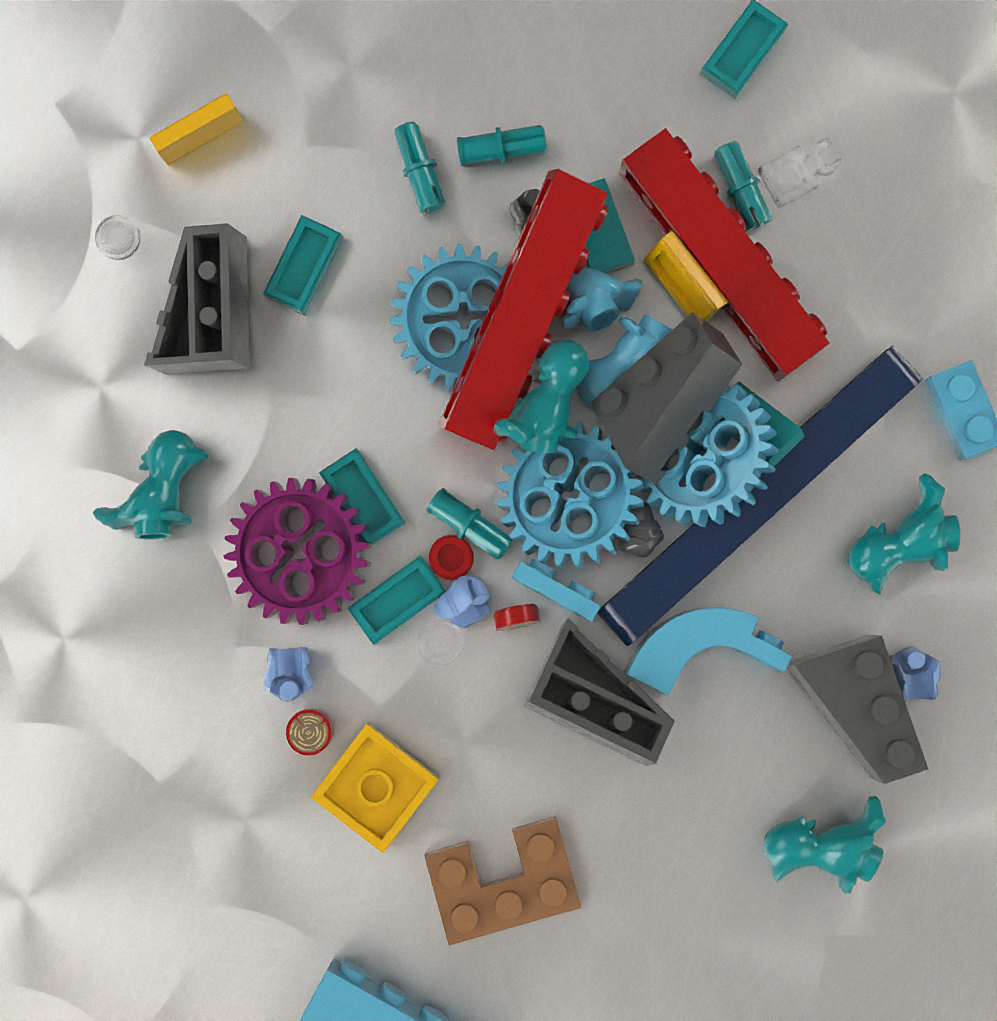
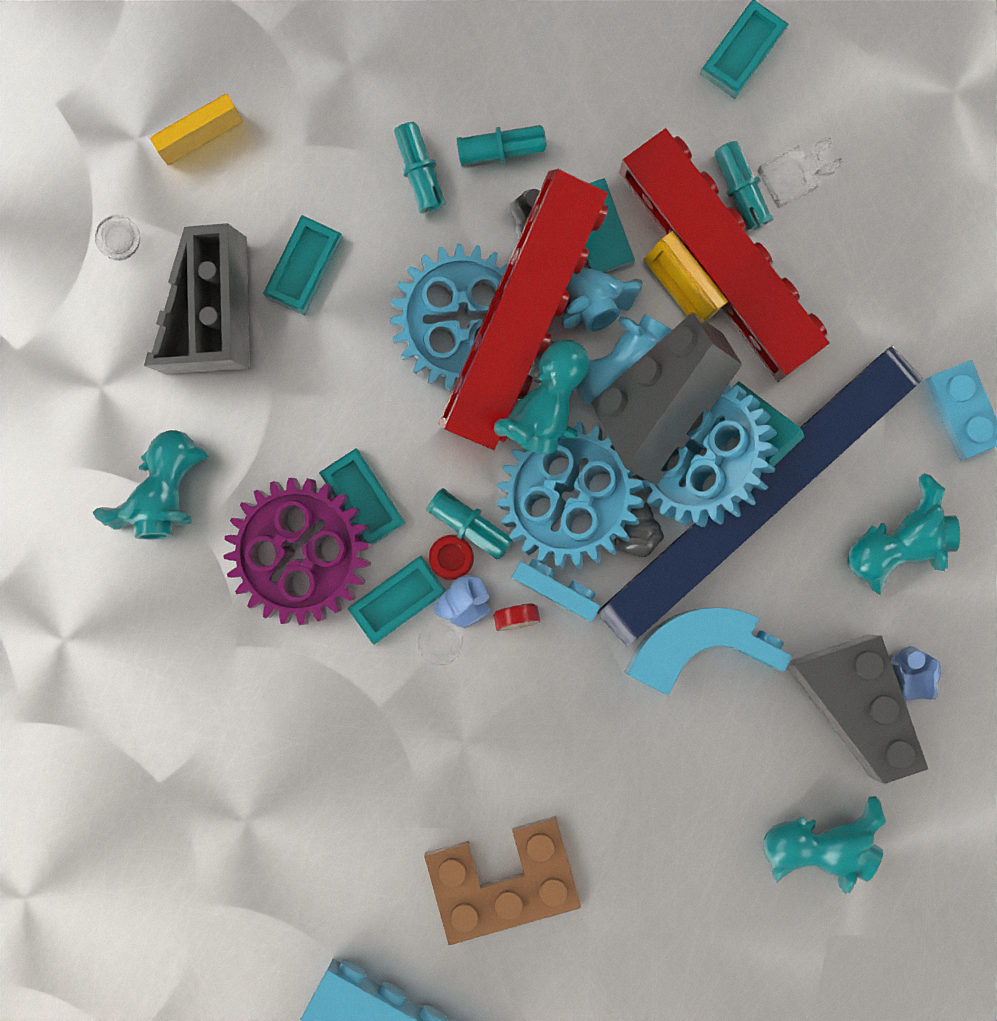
(287, 673): light blue arm -> none
(309, 732): tile -> none
(375, 787): yellow plate -> none
(597, 700): dark grey wedge -> none

